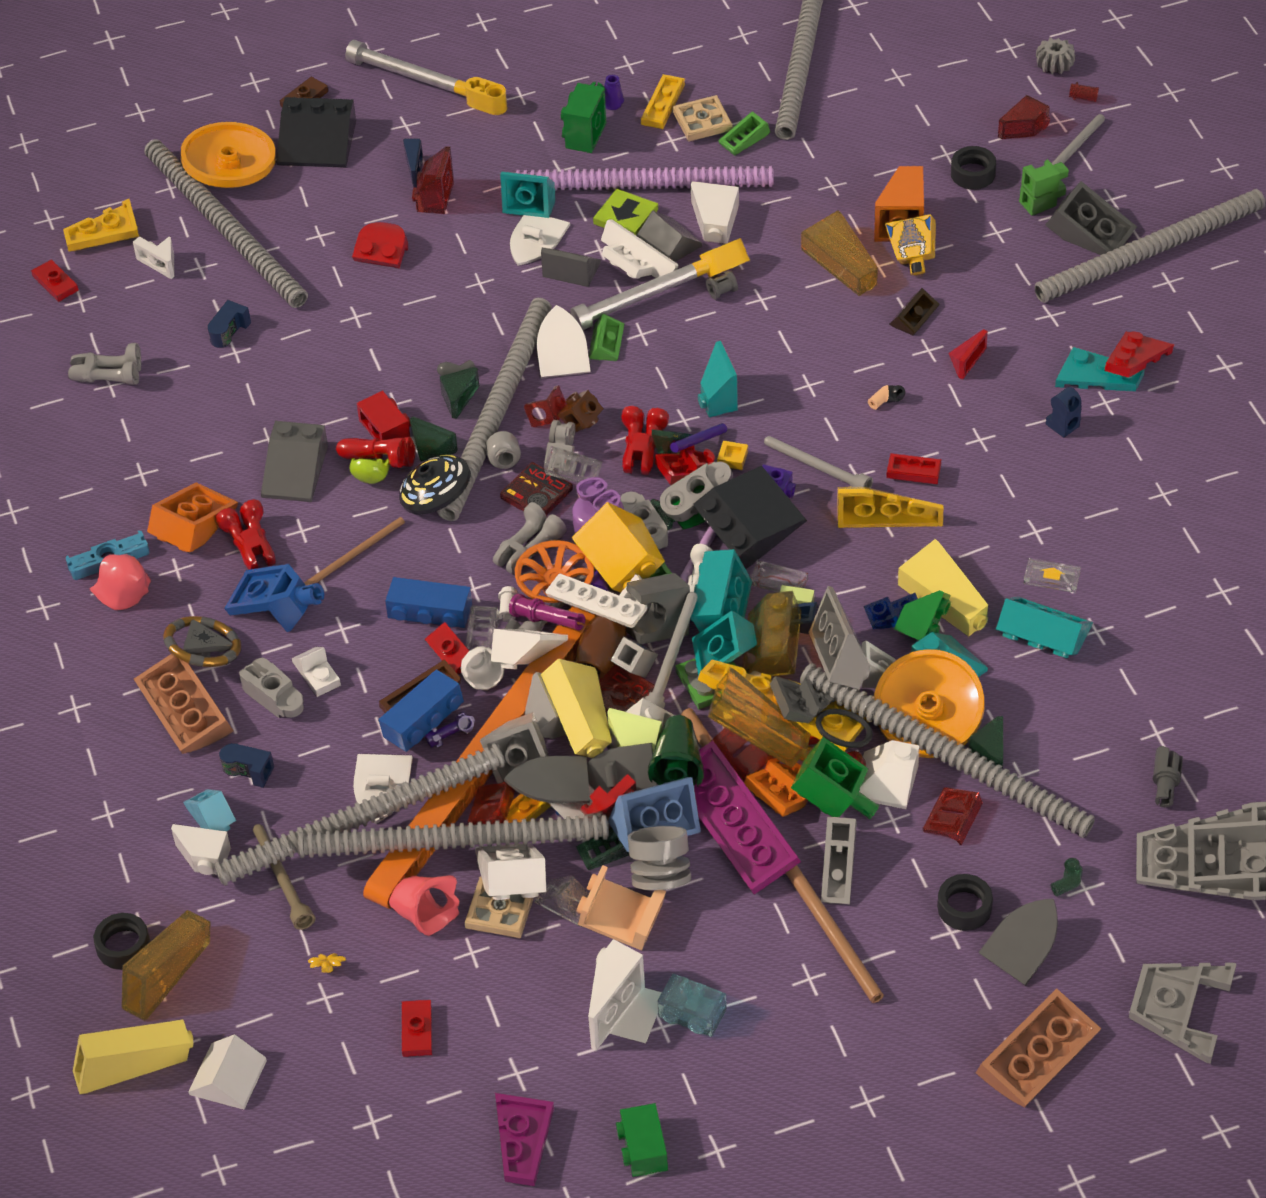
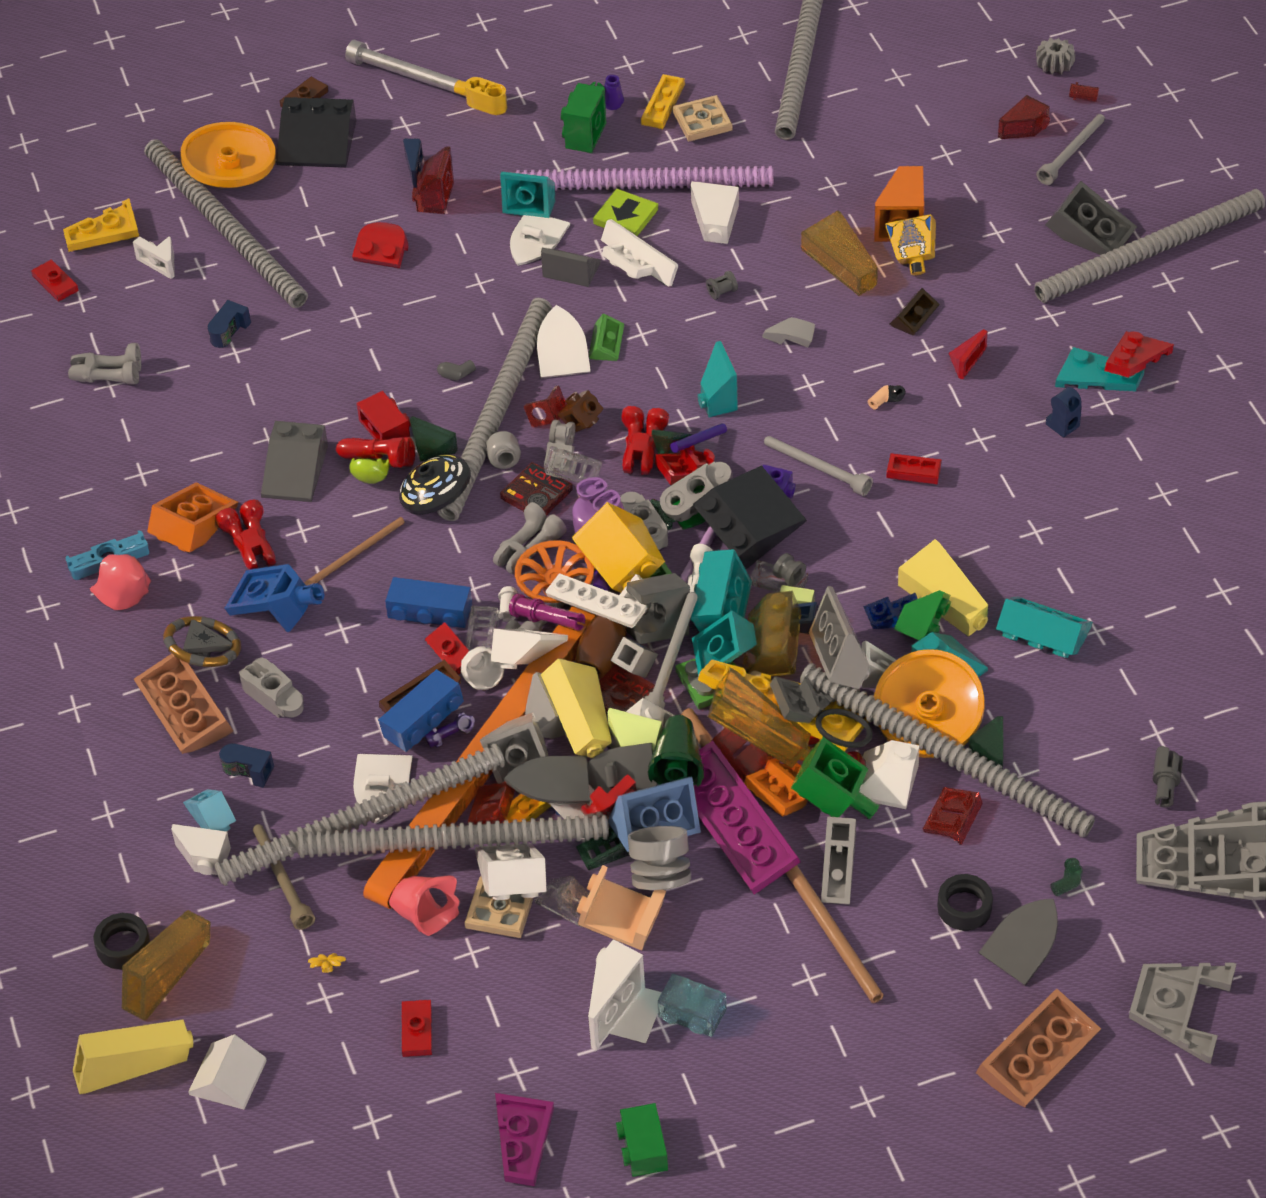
(317, 670): white slope -> none
(458, 389): clear green slope -> none
(668, 236): dark grey slope -> none
(711, 262): flat silver piece -> none
(733, 454): yellow plate -> none
(745, 125): bright green slope -> none
(789, 569): none -> dark grey wheel
(792, 330): none -> light grey slope
(875, 508): yellow wedge -> none
(973, 155): black tyre -> none
(1042, 186): bright green hips -> none
(1052, 575): clear tile -> none

